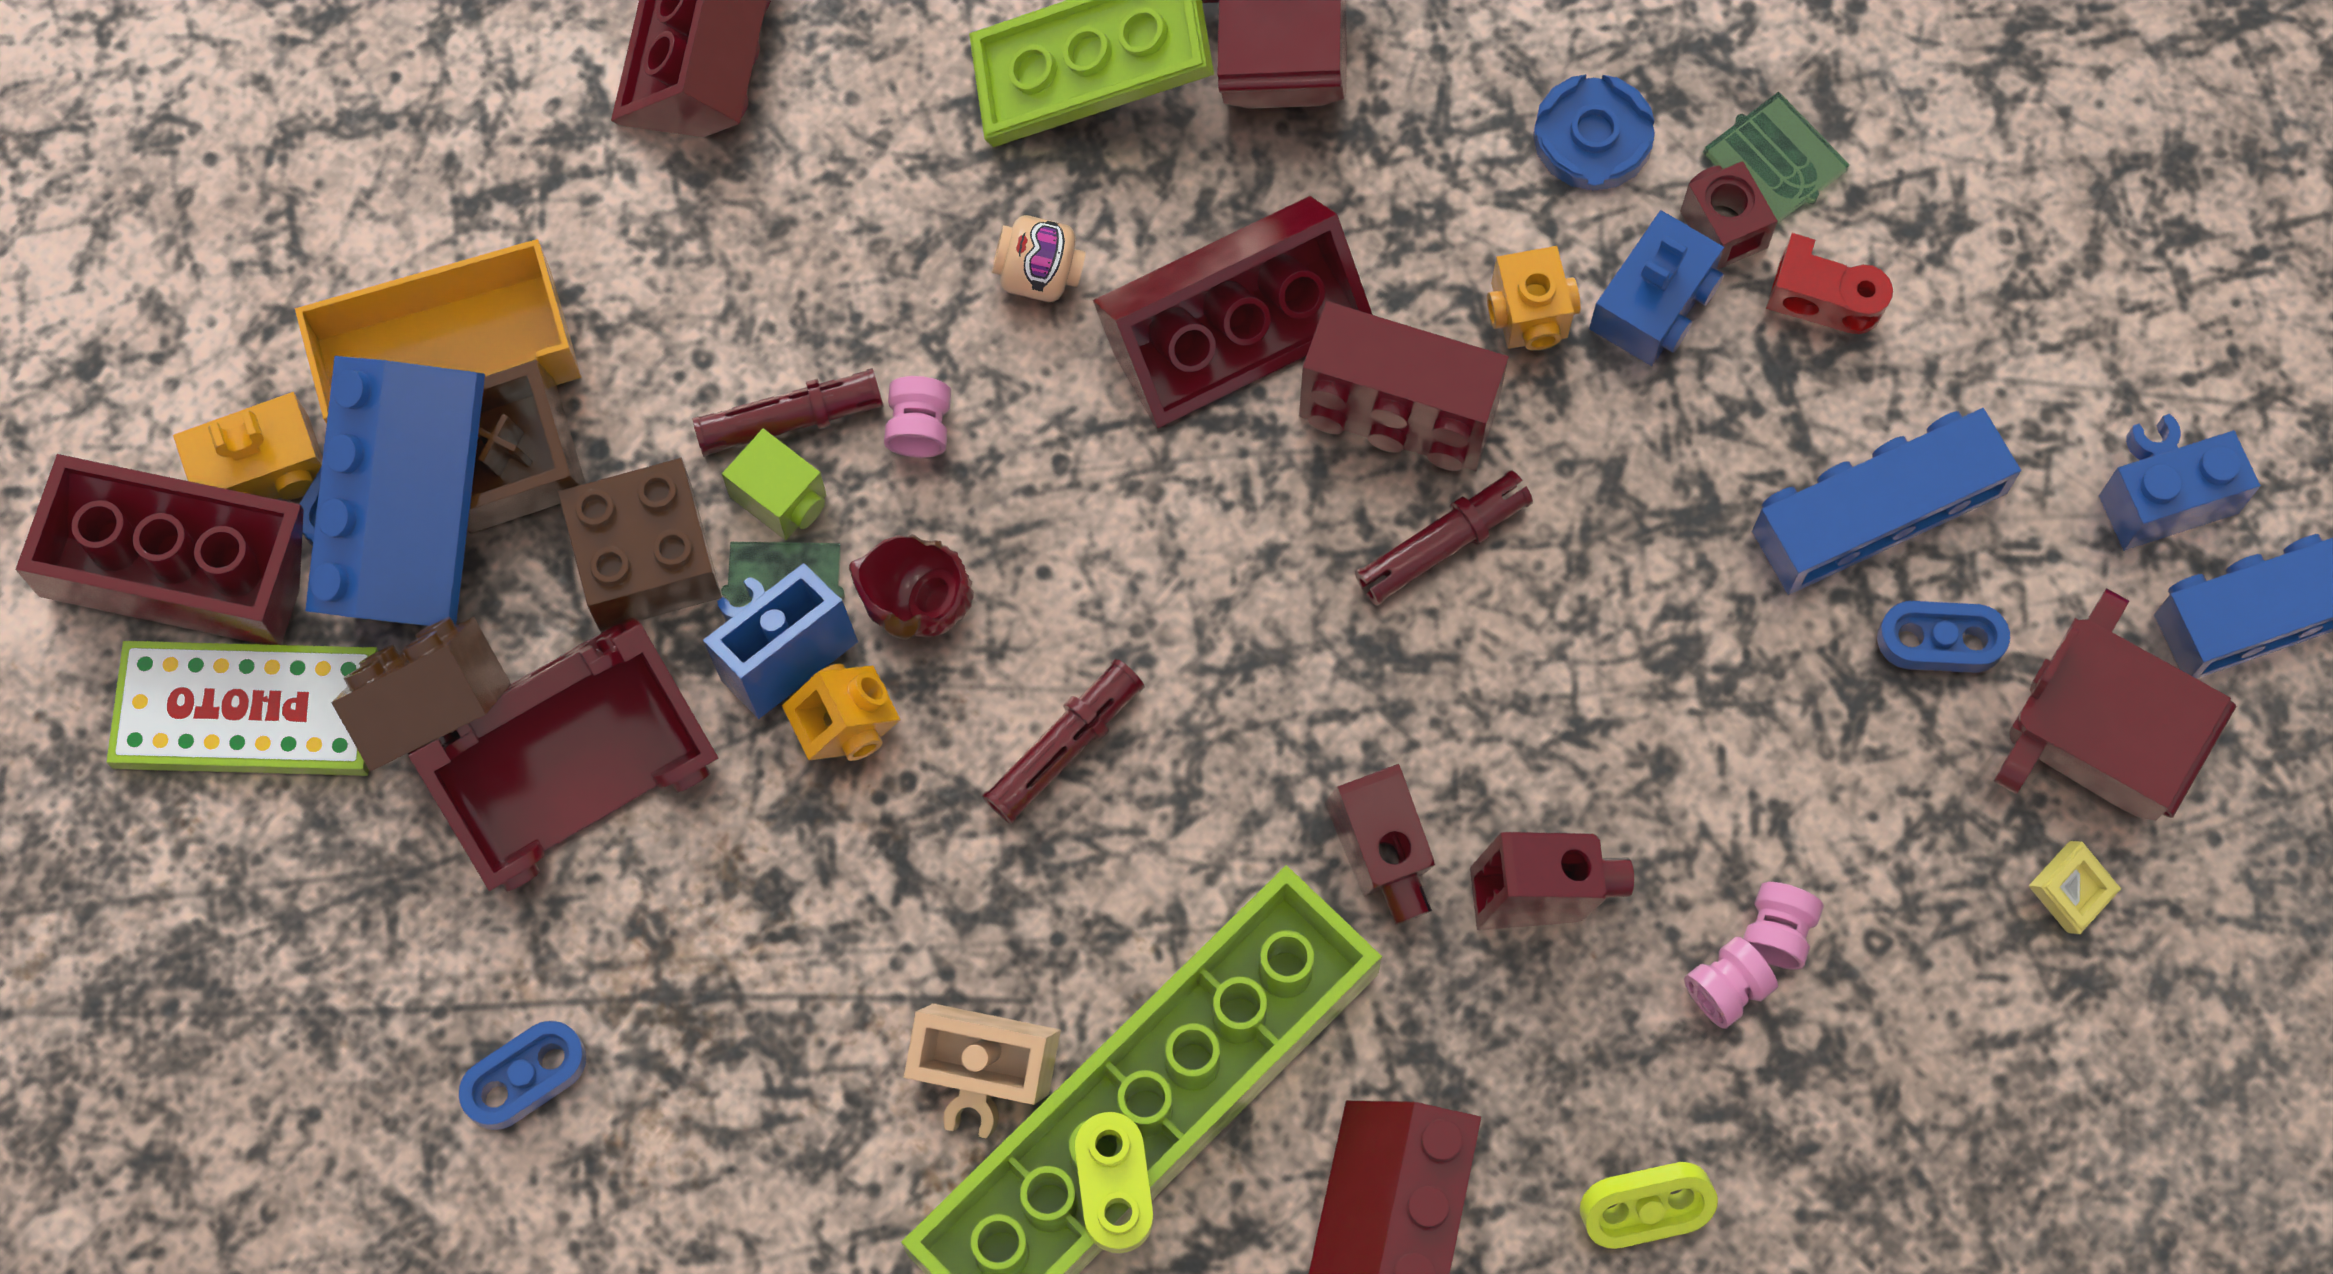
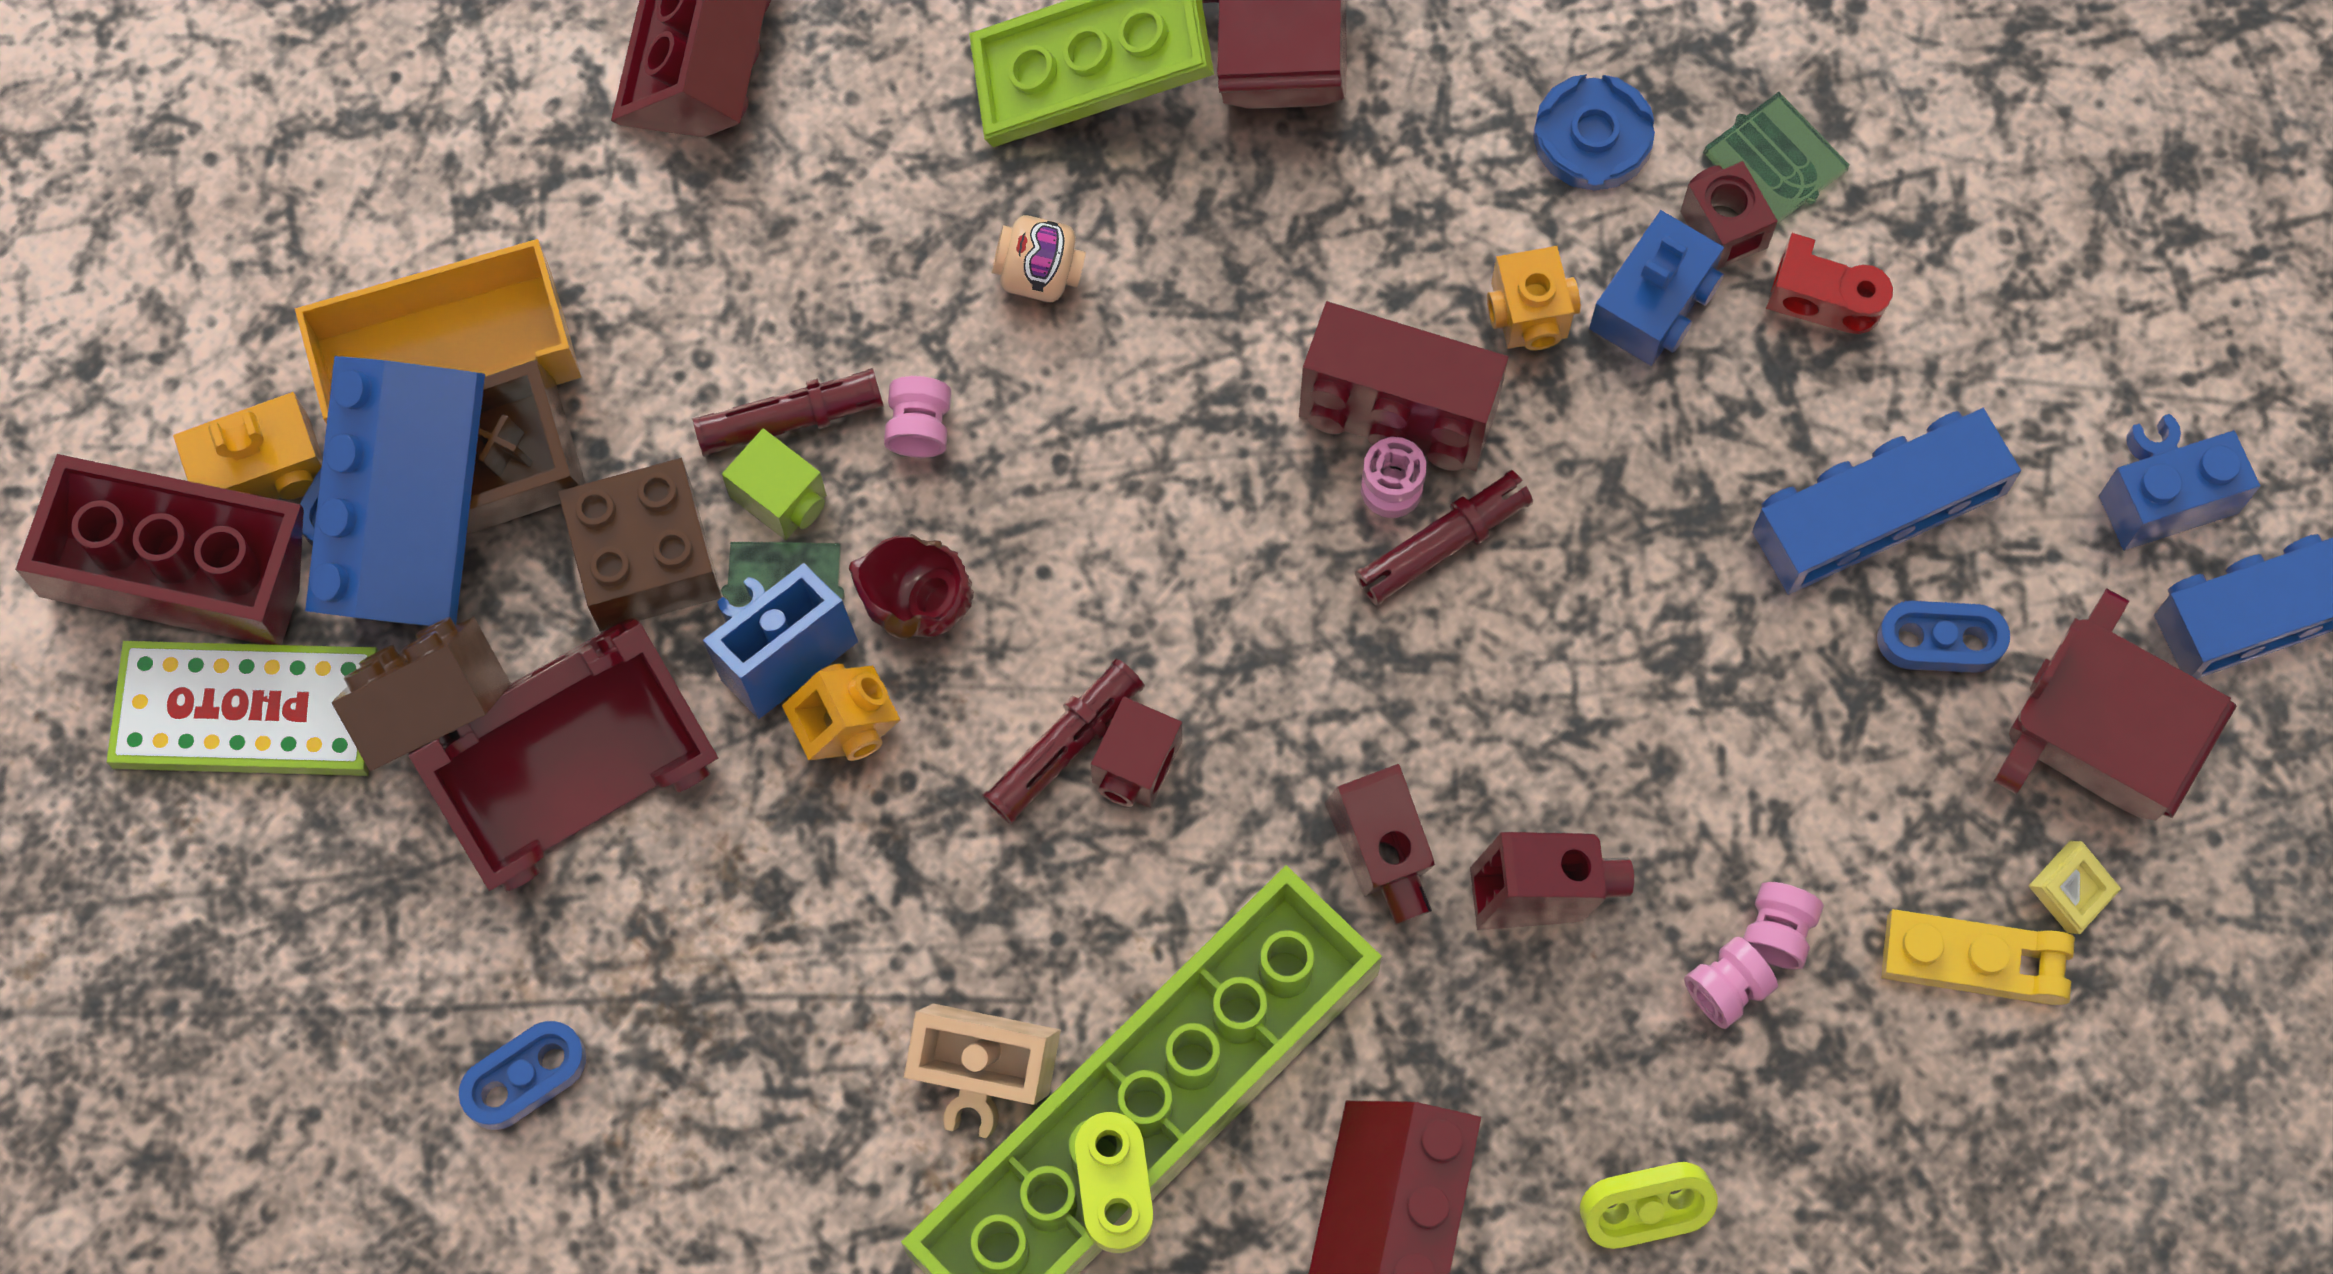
(1135, 754): none -> dark red brick
(1230, 309): dark red slope -> none
(1389, 490): none -> bright pink wheel
(1976, 957): none -> yellow plate

